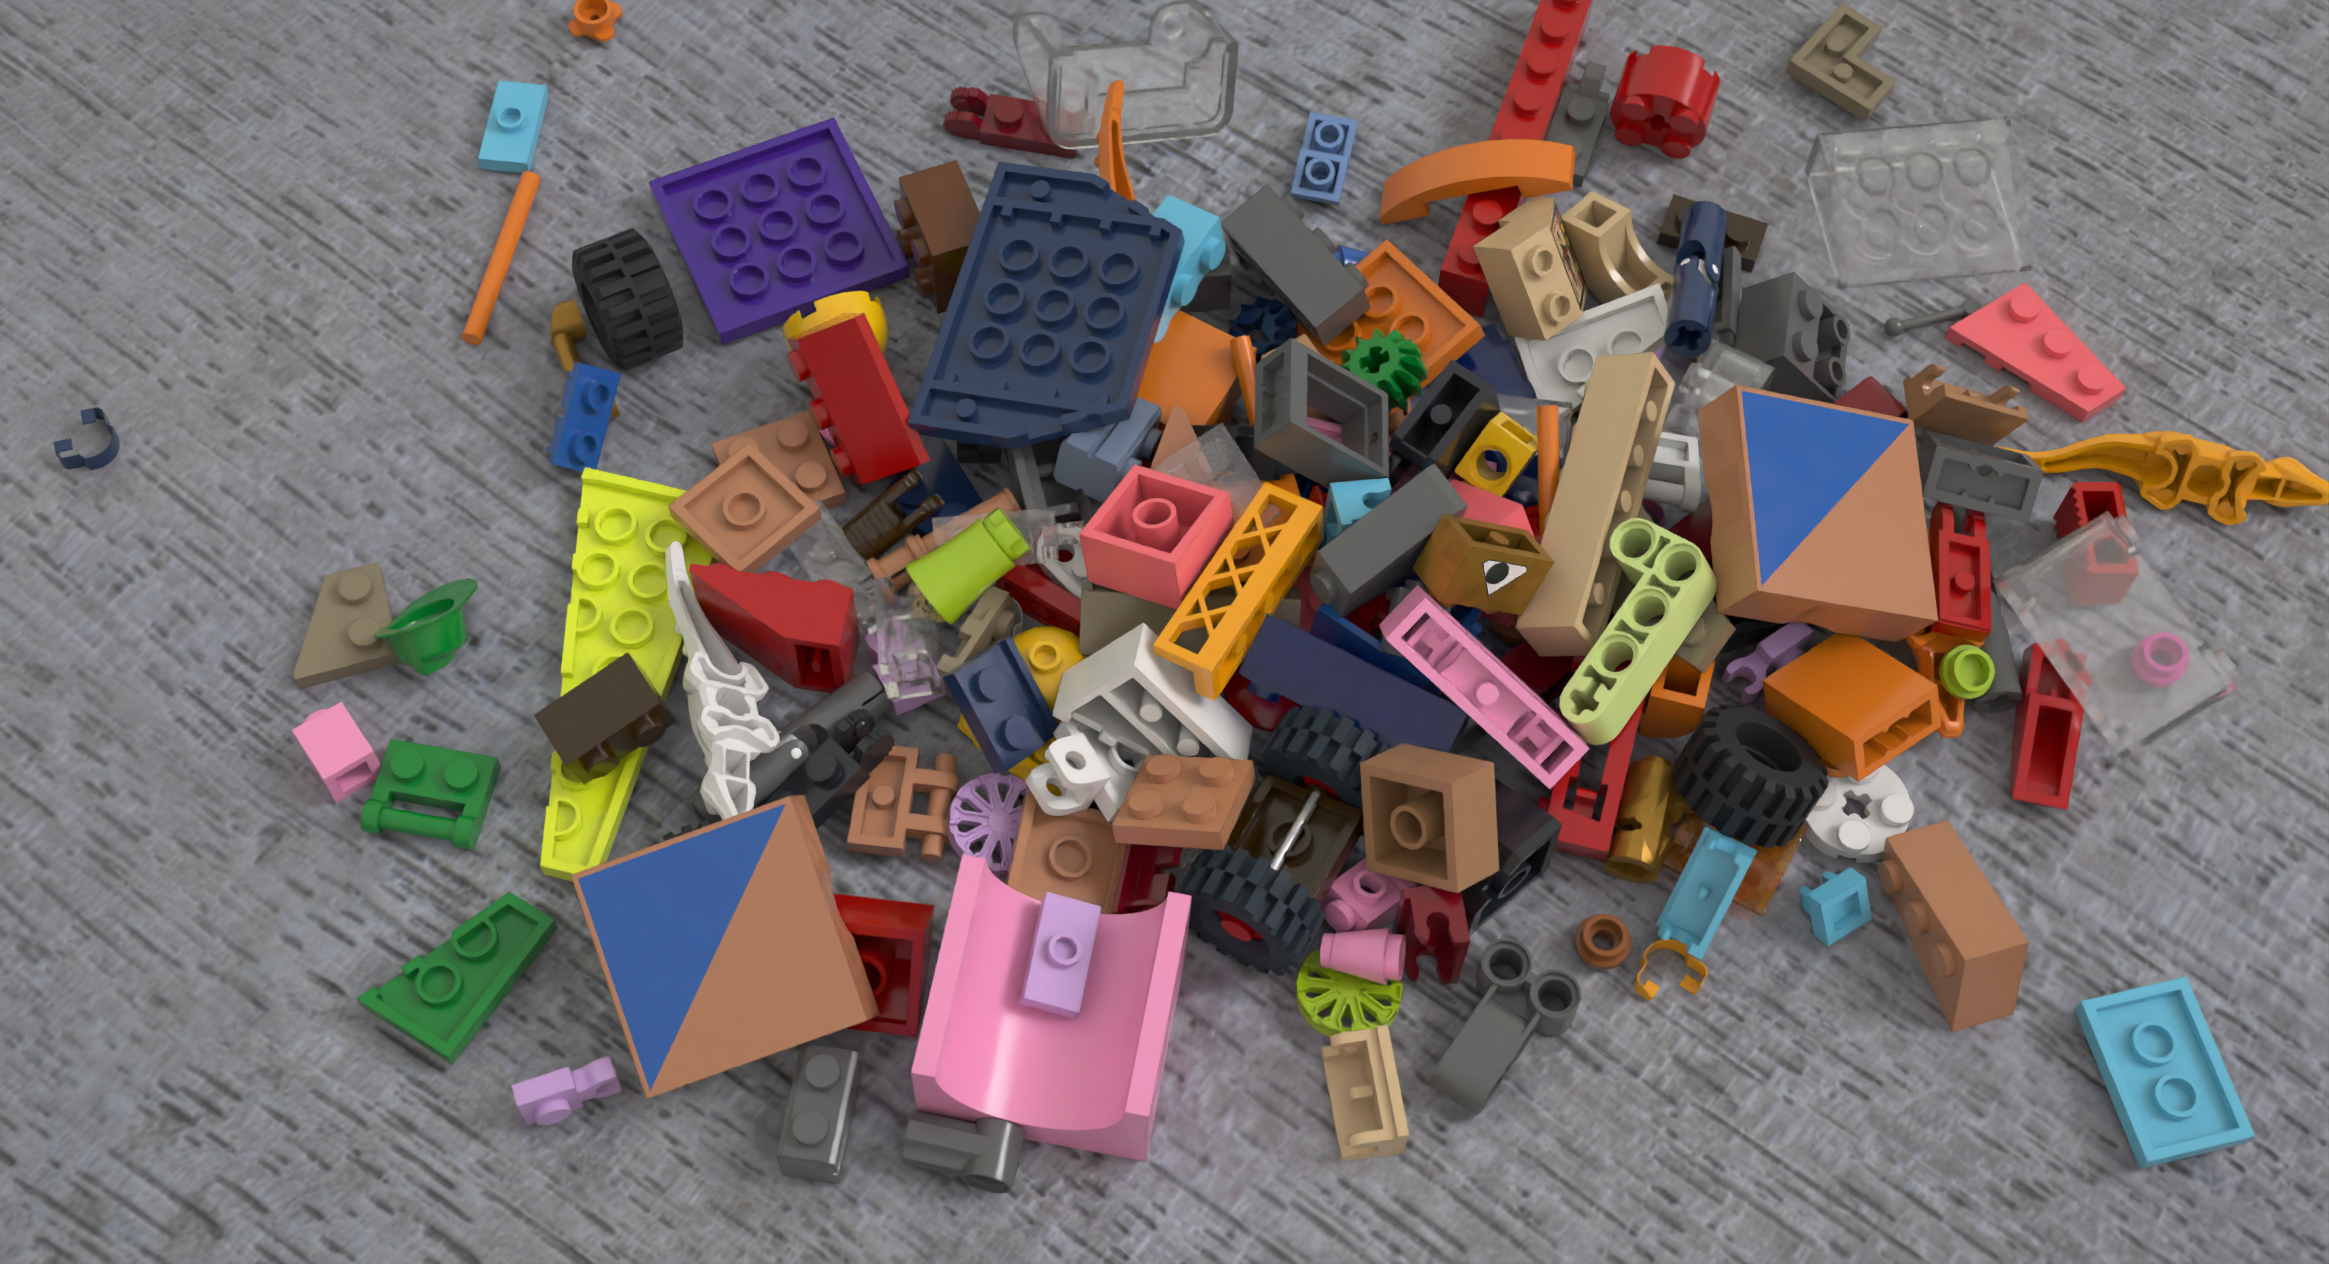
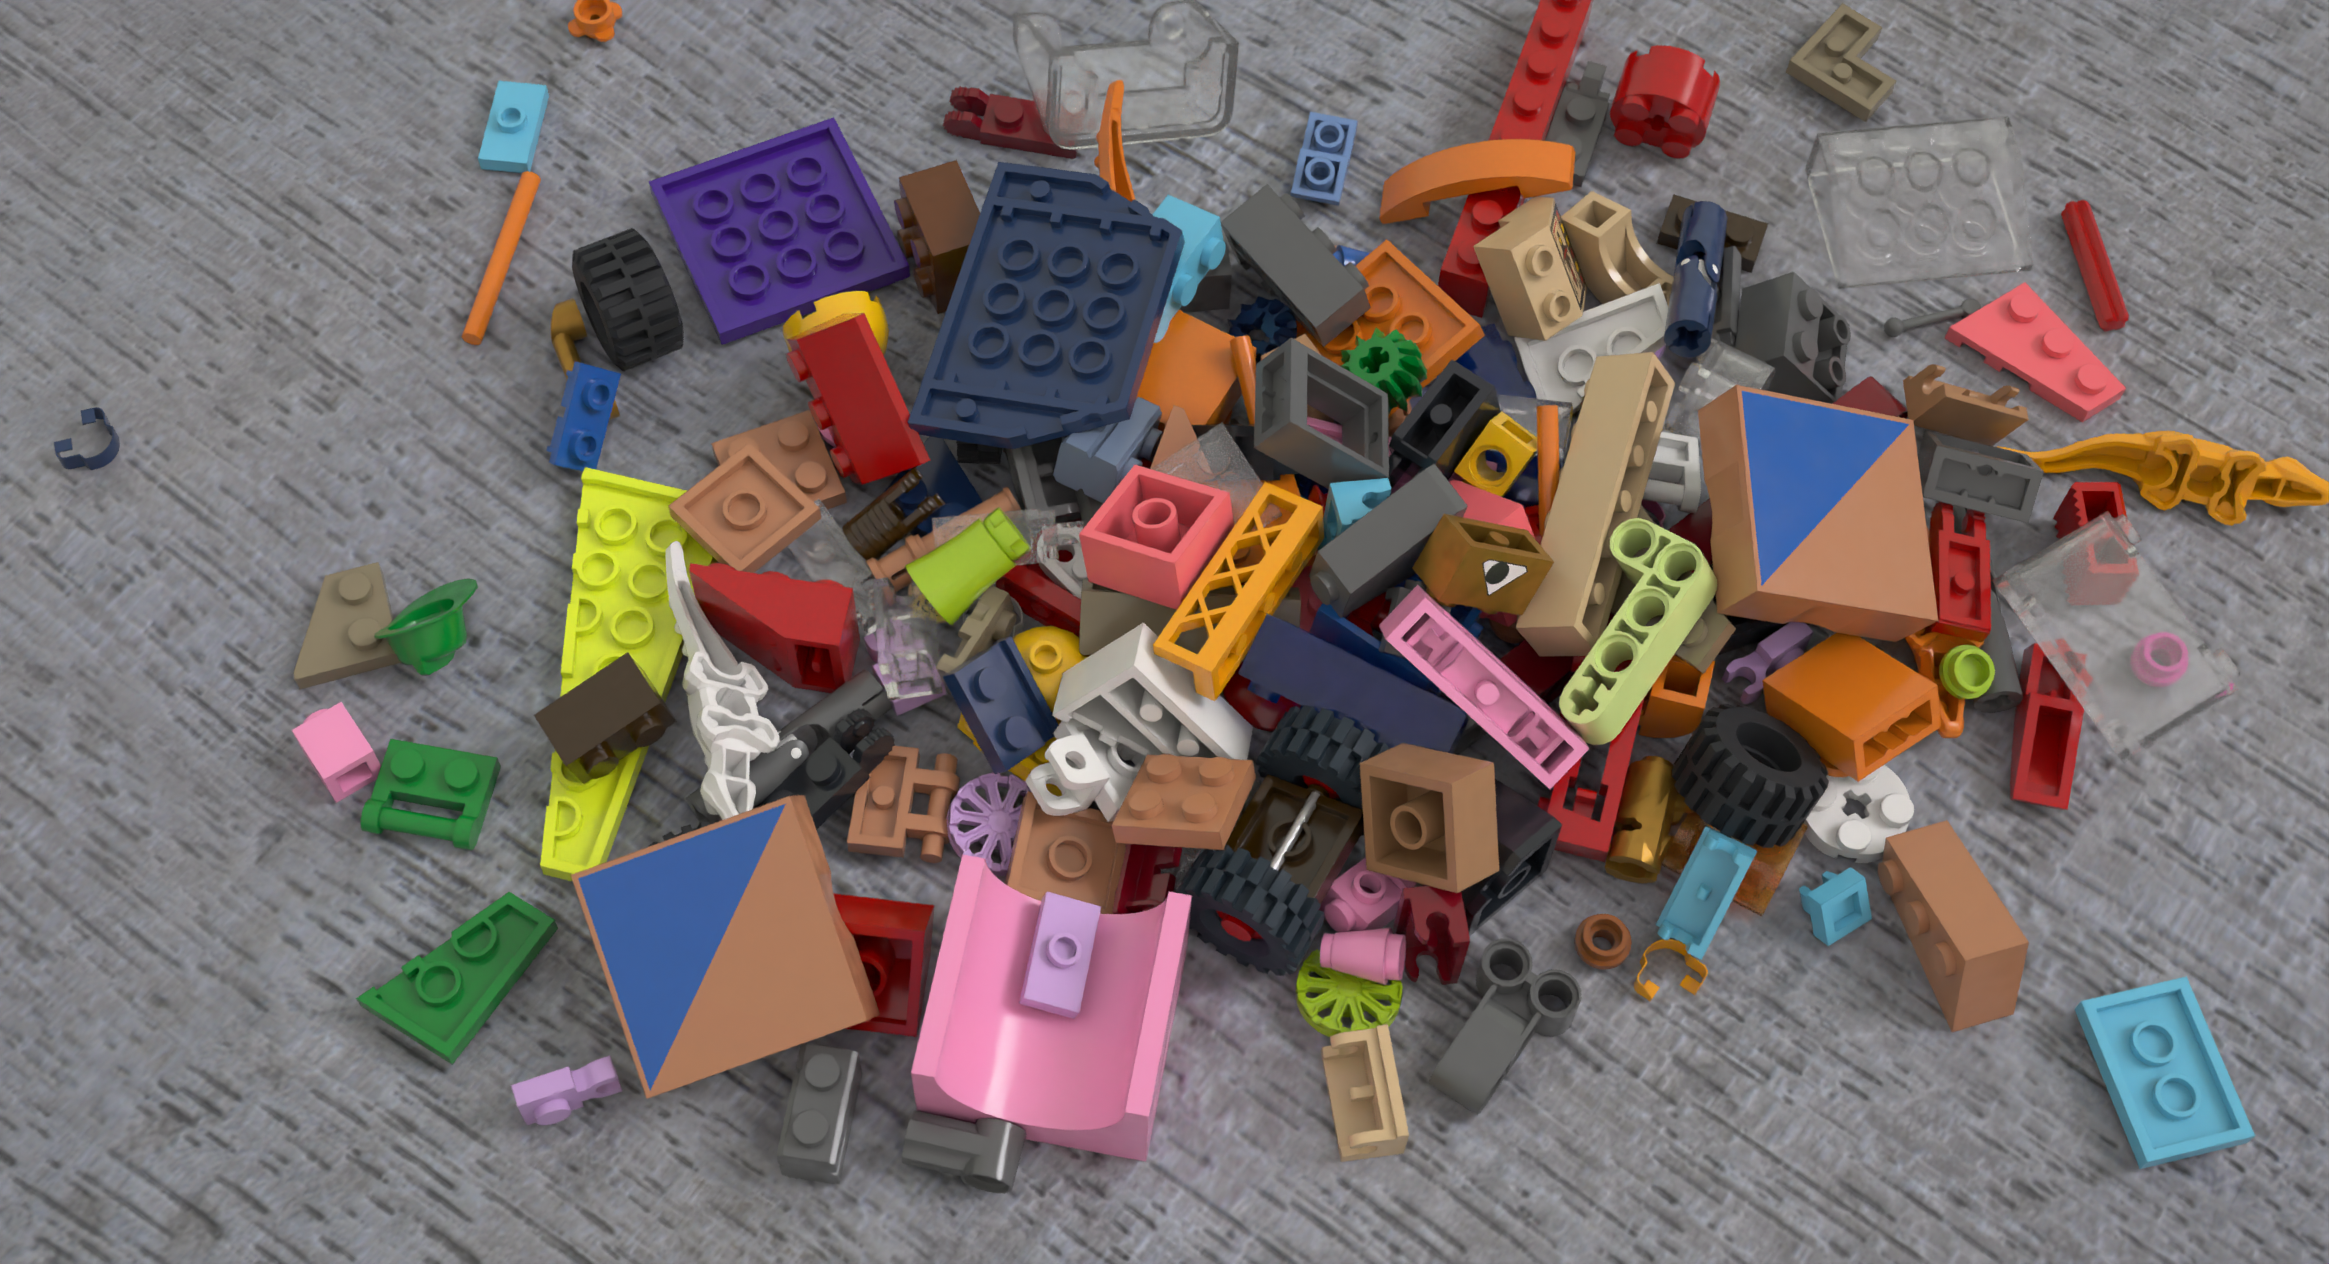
(2095, 265): none -> red axle

